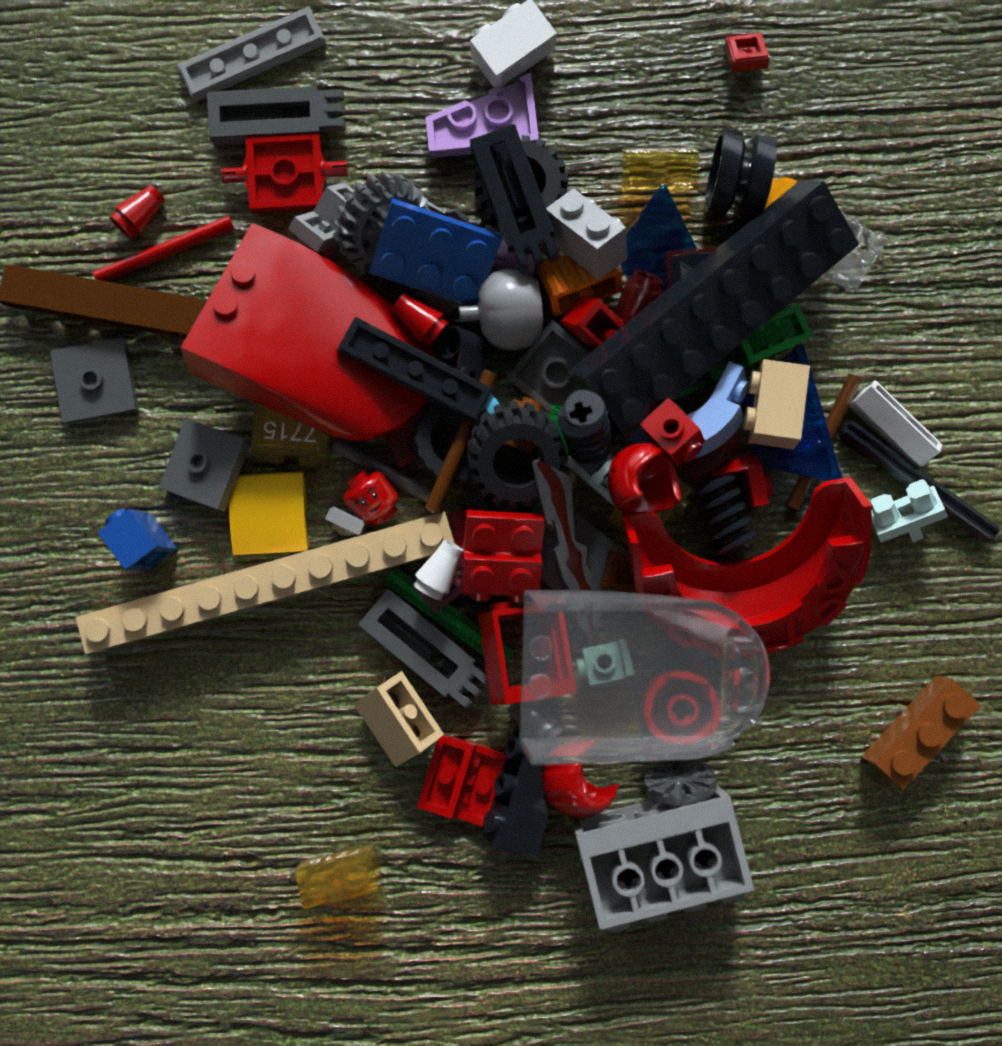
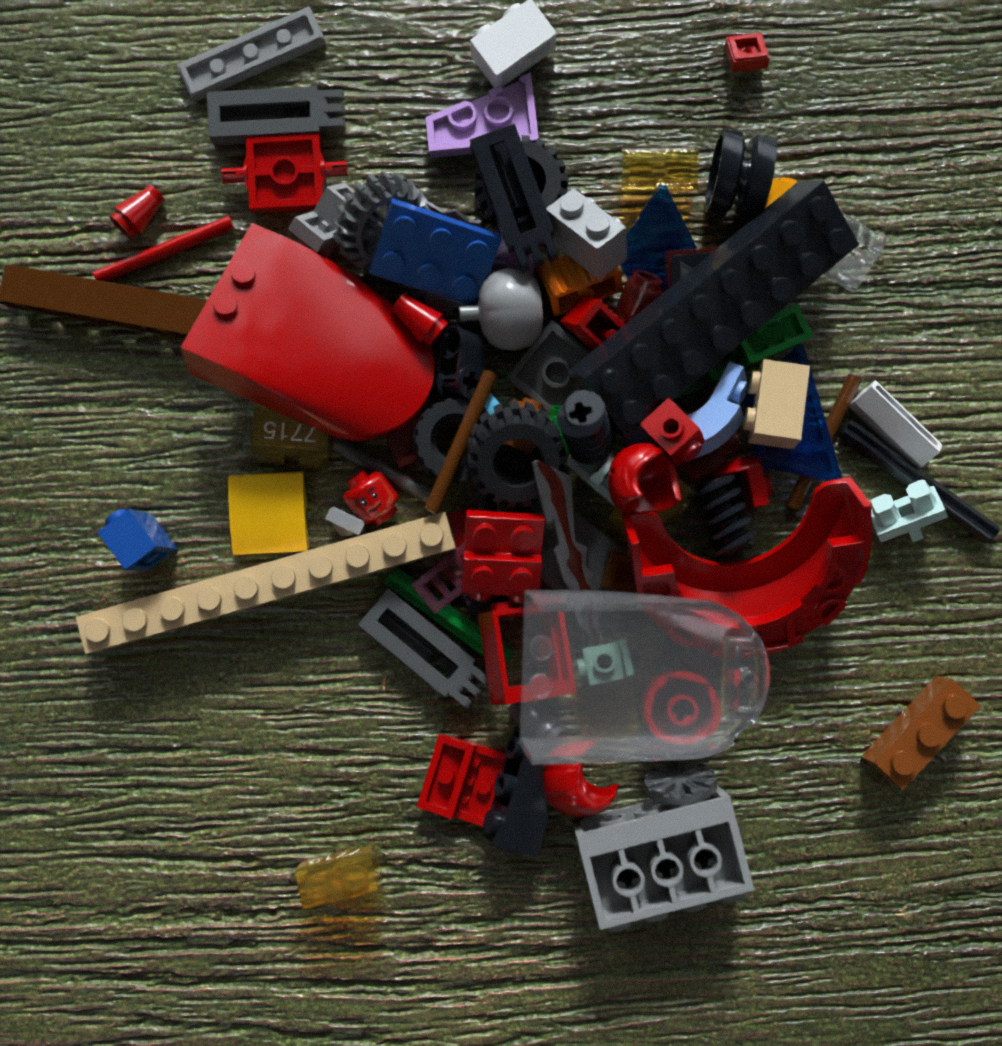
(94, 380): dark grey plate -> none
(205, 464): dark grey plate -> none
(398, 719): tan brick -> none
(414, 370): black tile -> none
(439, 570): white cone -> none

